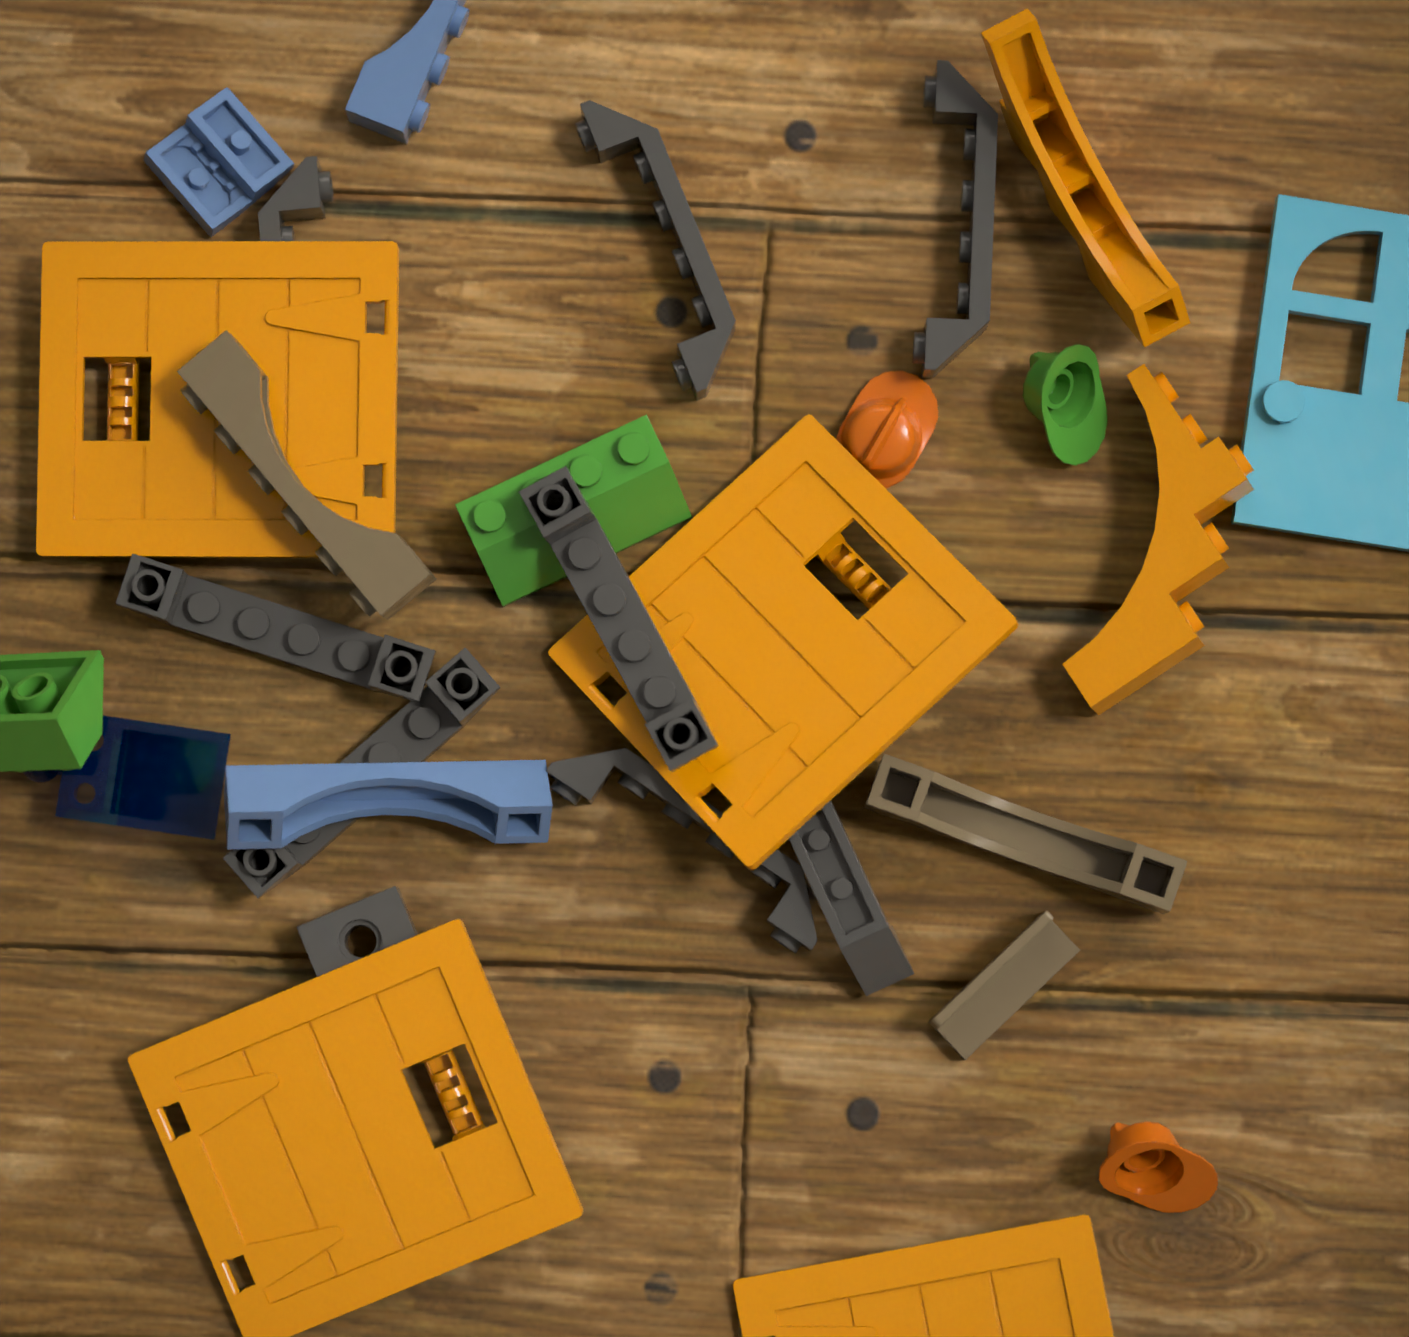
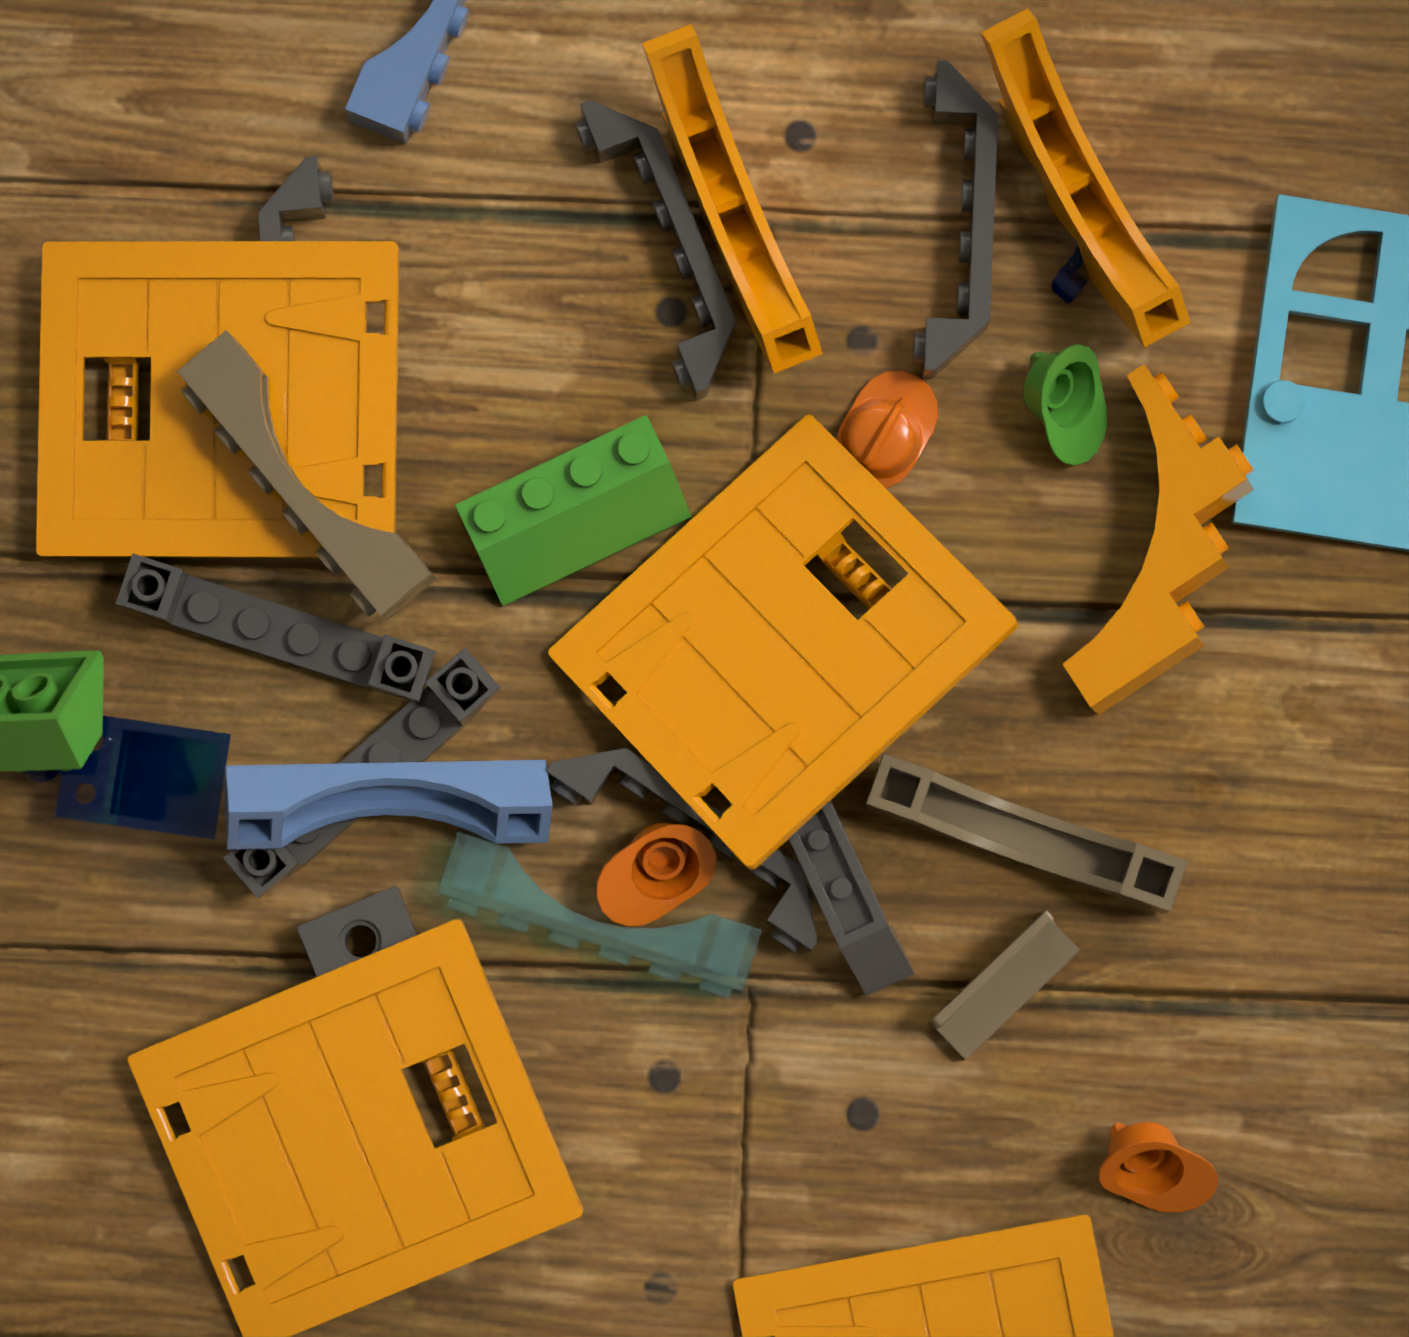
(218, 162): medium blue slope -> none
(620, 618): dark grey slope -> none
(655, 874): none -> orange piece
(706, 948): none -> clear light blue arch
(728, 201): none -> light orange arch
(1068, 281): none -> clear blue hand

